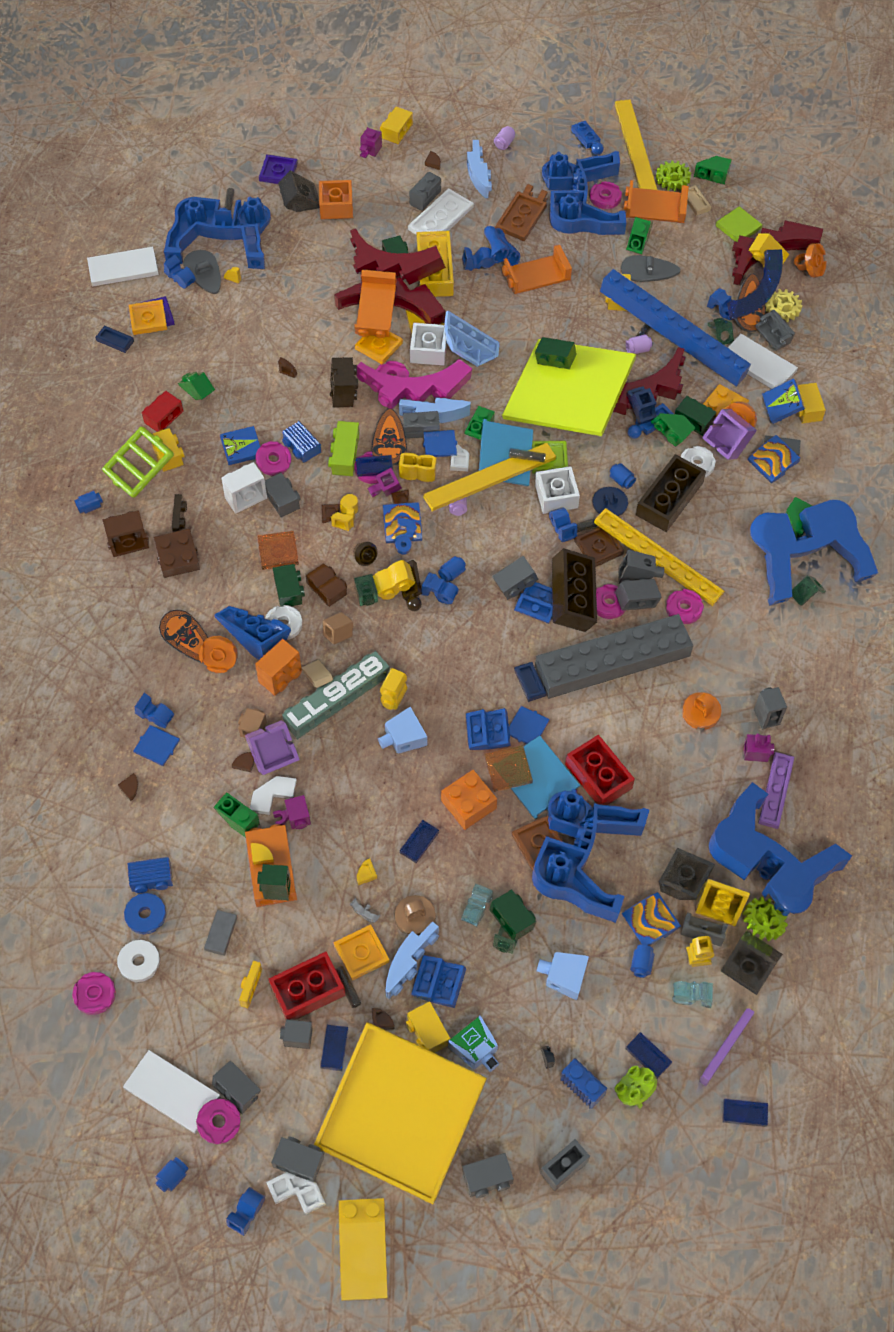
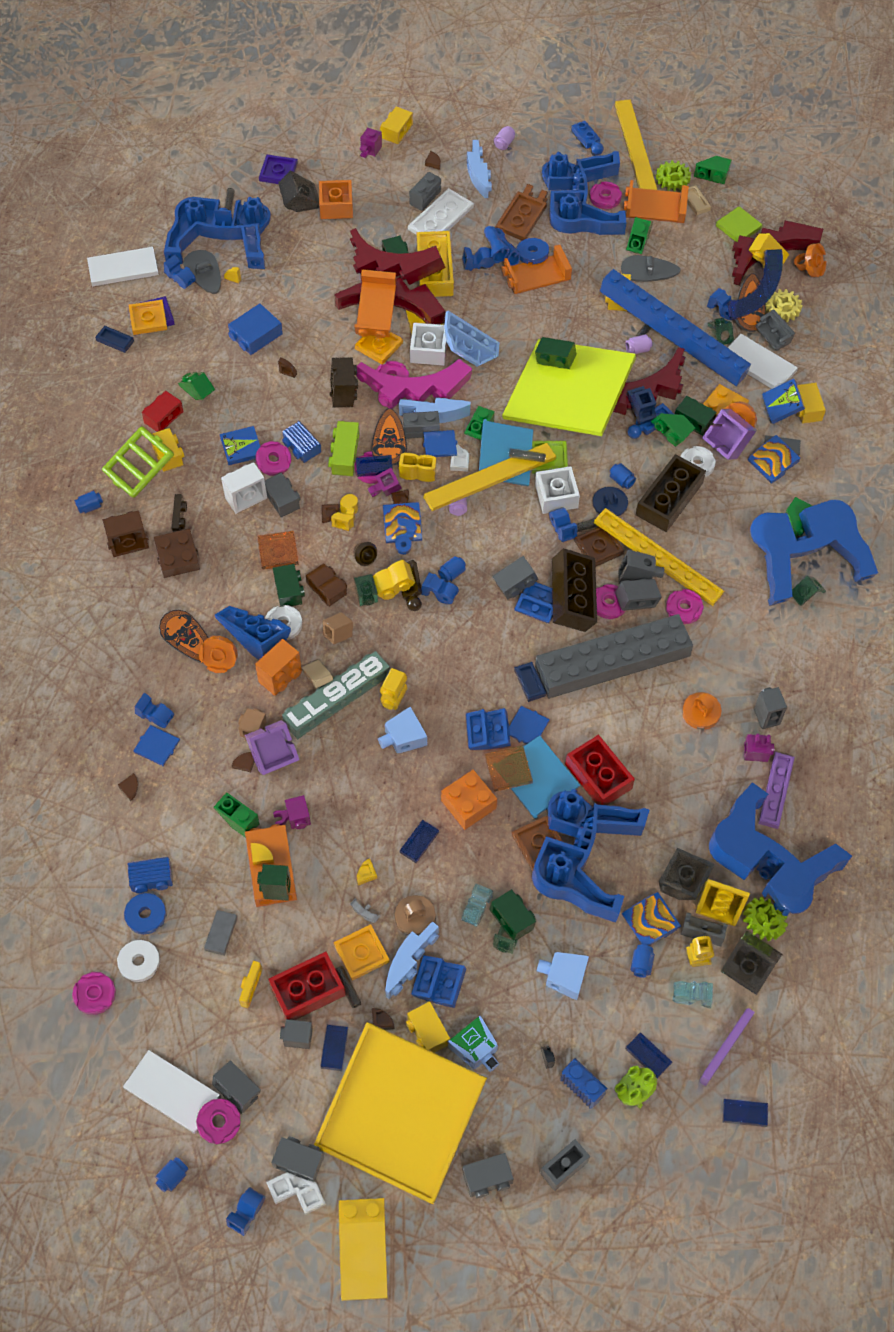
(255, 329): none -> blue brick
(277, 787): white tile -> none
(533, 244): none -> blue tile

